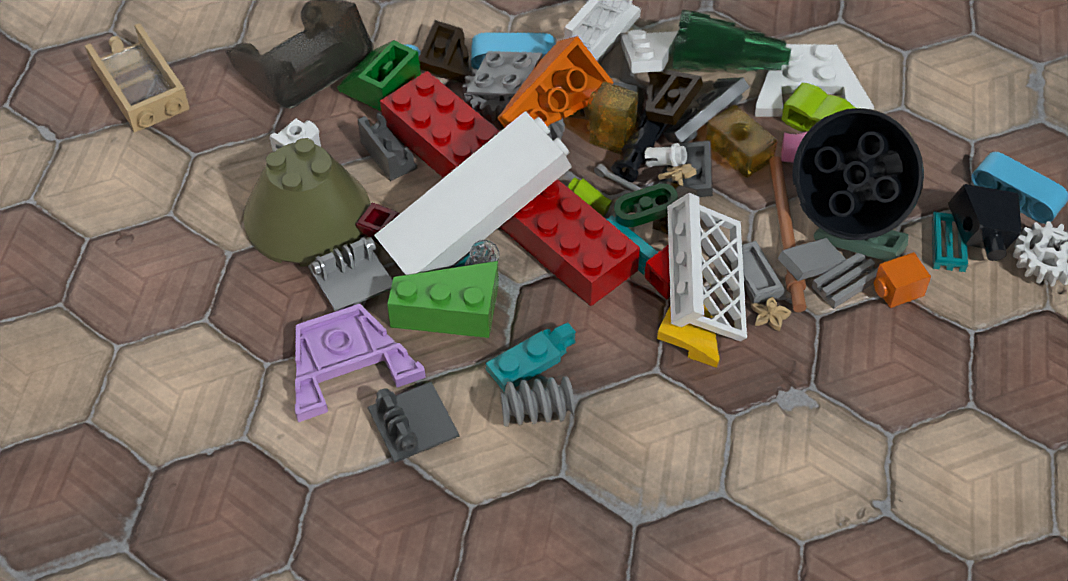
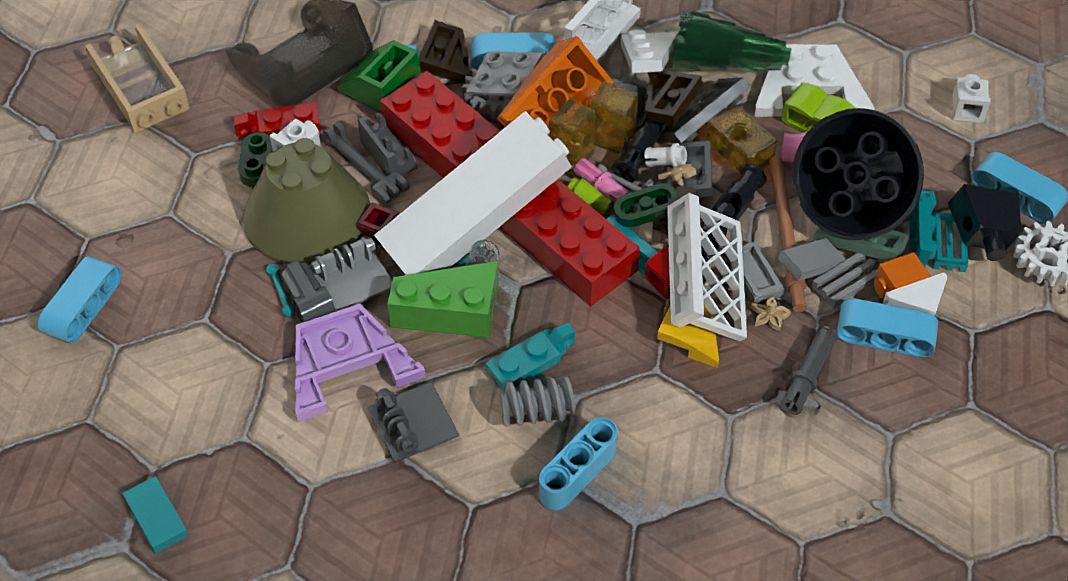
(79, 299): none -> medium azure beam
(155, 514): none -> teal tile
(253, 154): none -> dark green plate
(273, 272): none -> teal hinge
(275, 119): none -> red hinge
(308, 297): none -> dark grey piece
(382, 183): none -> dark grey hinge
(576, 129): none -> clear yellow brick
(580, 449): none -> medium azure beam
(600, 180): none -> bright pink axle
(737, 198): none -> black piece
(805, 378): none -> dark grey pin
(887, 327): none -> medium azure beam
(920, 295): none -> white slope
(922, 227): none -> teal hinge
(974, 92): none -> white brick

